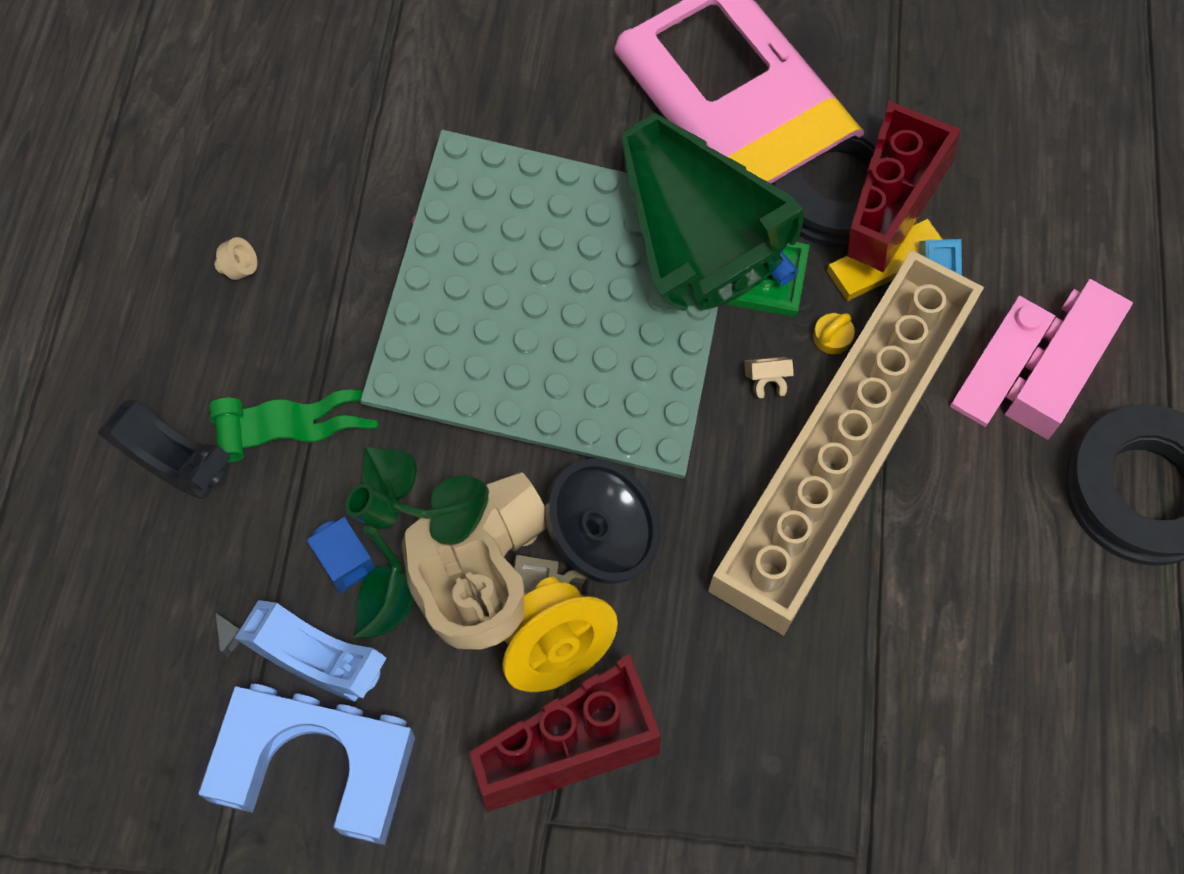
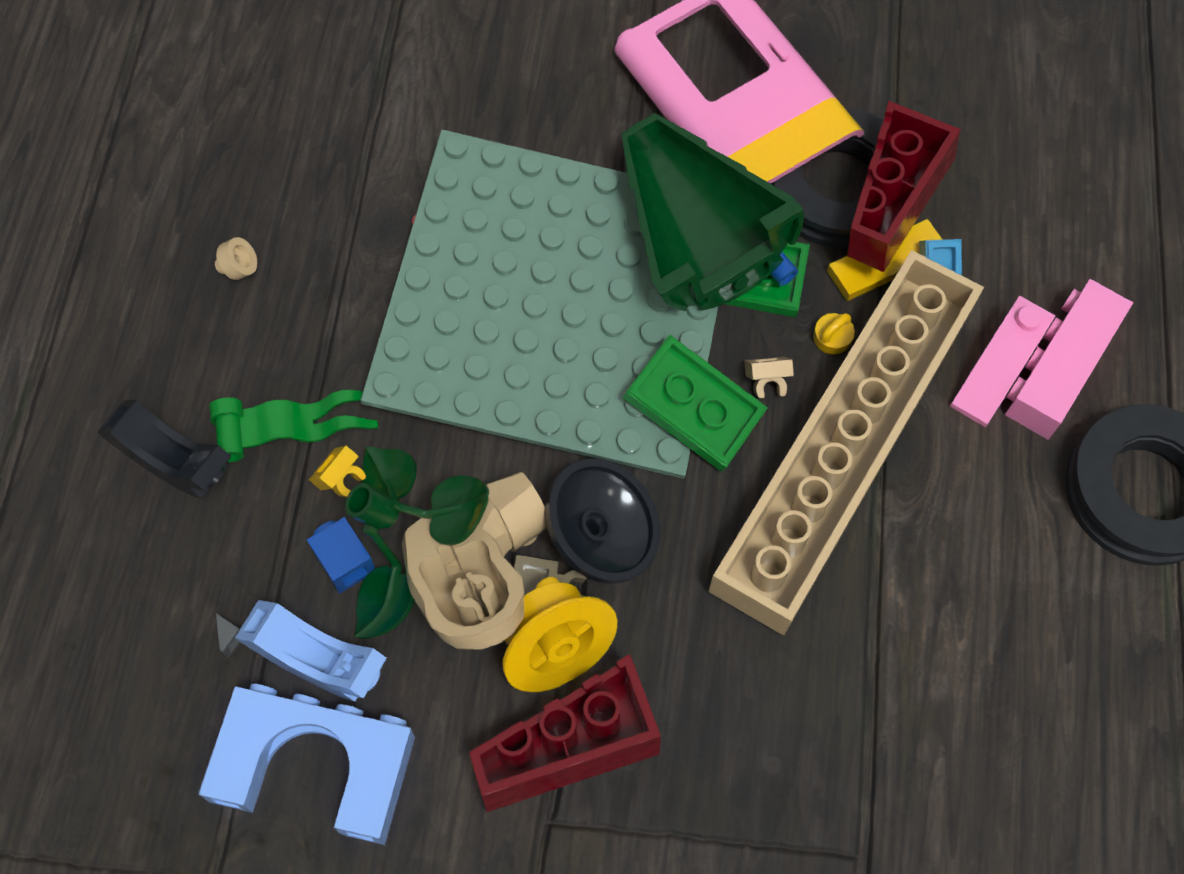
(335, 468): none -> yellow tile
(695, 403): none -> green tile

